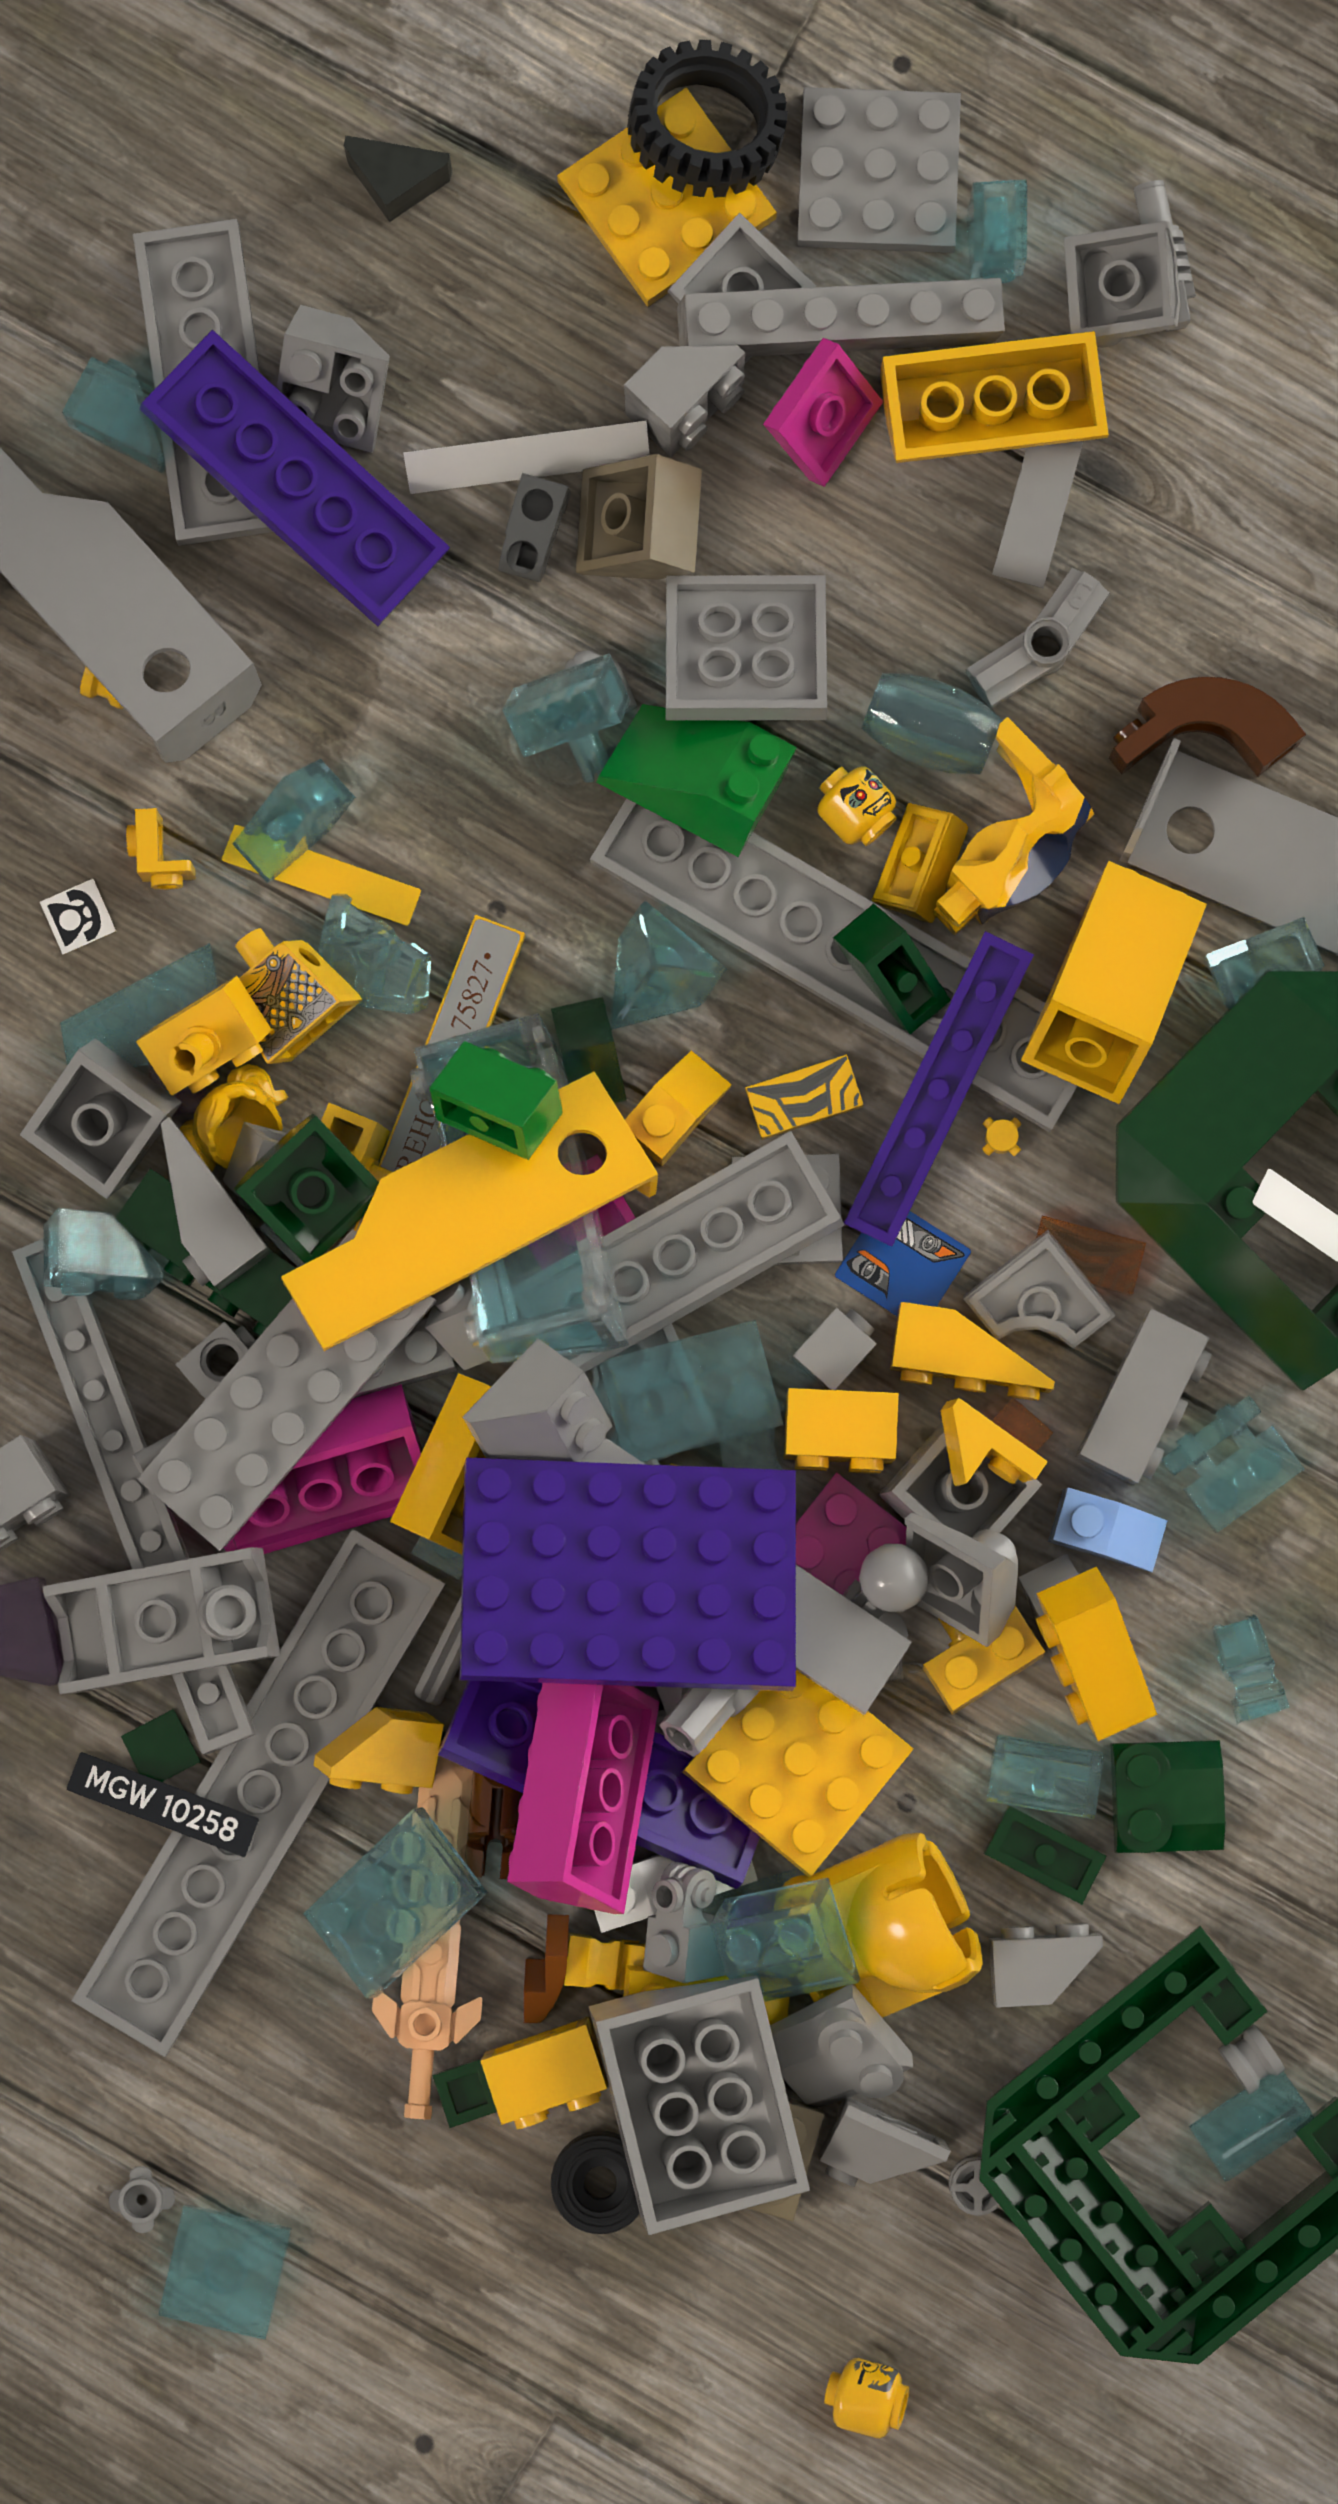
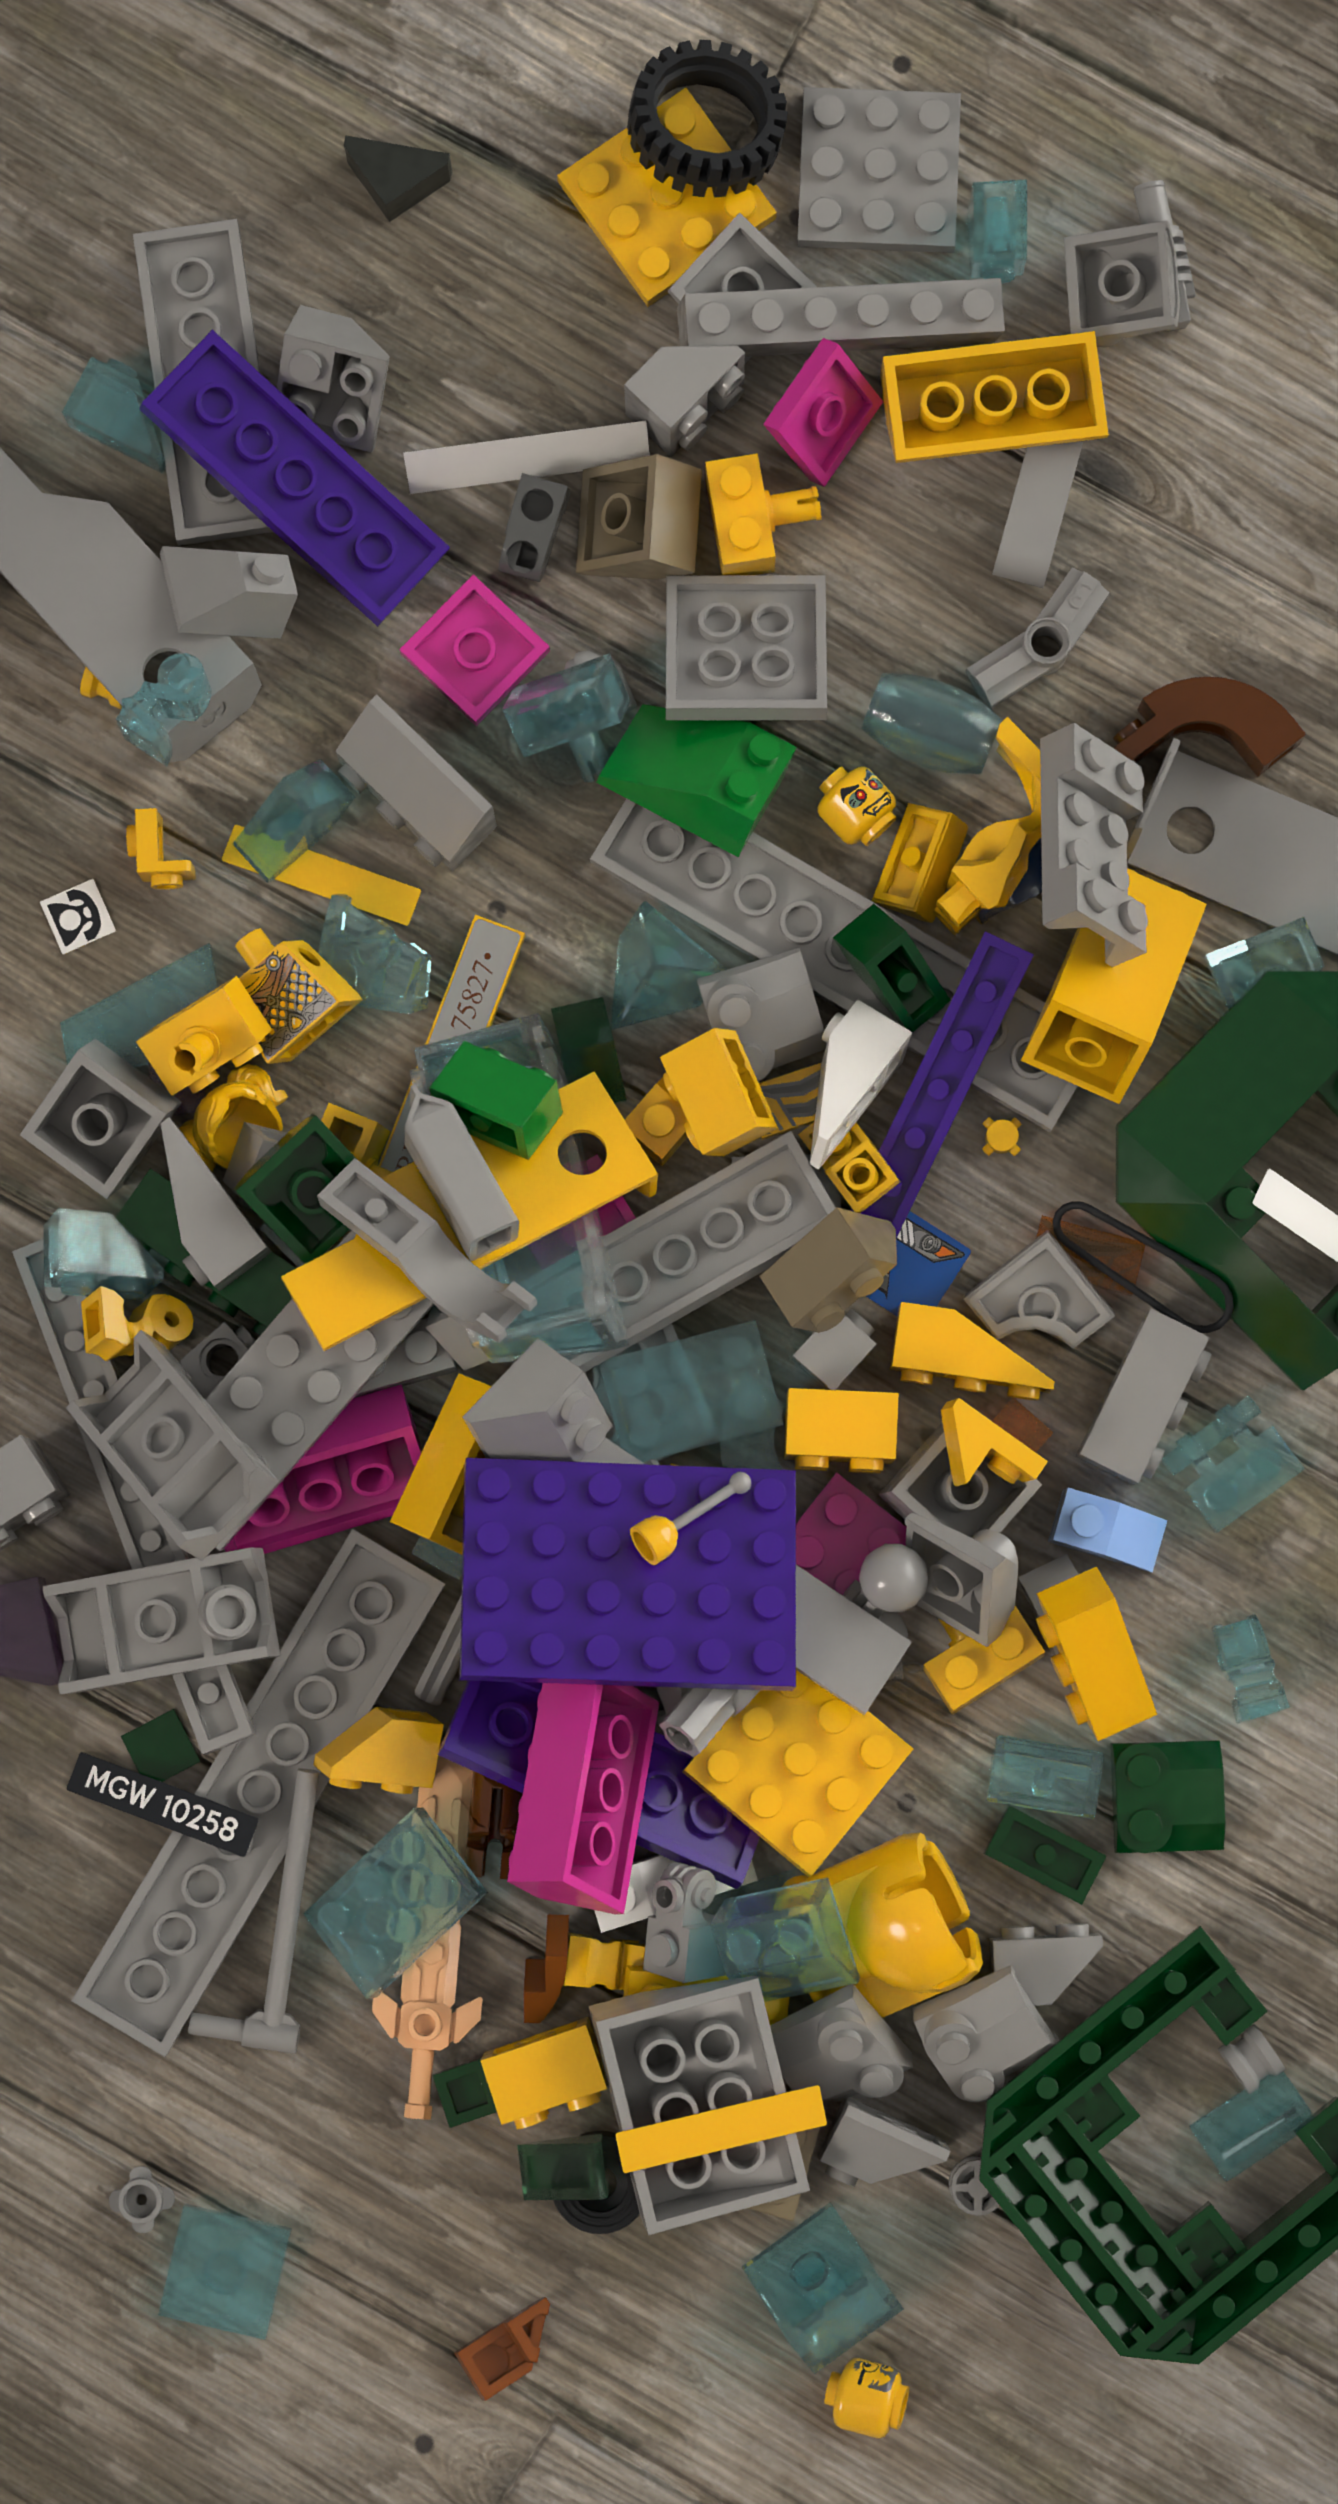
(111, 1335): none -> yellow leg
(174, 1449): none -> light grey piece
(179, 694): none -> clear light blue leg
(229, 591): none -> light grey slope
(272, 2027): none -> light grey bar
(414, 786): none -> light grey slope
(423, 1252): none -> light grey piece
(458, 1176): none -> light grey piece
(474, 650): none -> dark pink plate
(505, 2350): none -> dark orange slope
(564, 2169): none -> clear green slope
(658, 1536): none -> hinge
(717, 1093): none -> yellow brick
(721, 2129): none -> yellow sticker
(748, 514): none -> yellow brick
(768, 1007): none -> light grey slope
(822, 2288): none -> clear light blue slope
(832, 1269): none -> dark tan slope
(856, 1168): none -> yellow slope
(857, 1063): none -> white slope
(982, 2034): none -> light grey slope
(1084, 839): none -> light grey piece
(1154, 1245): none -> black piece

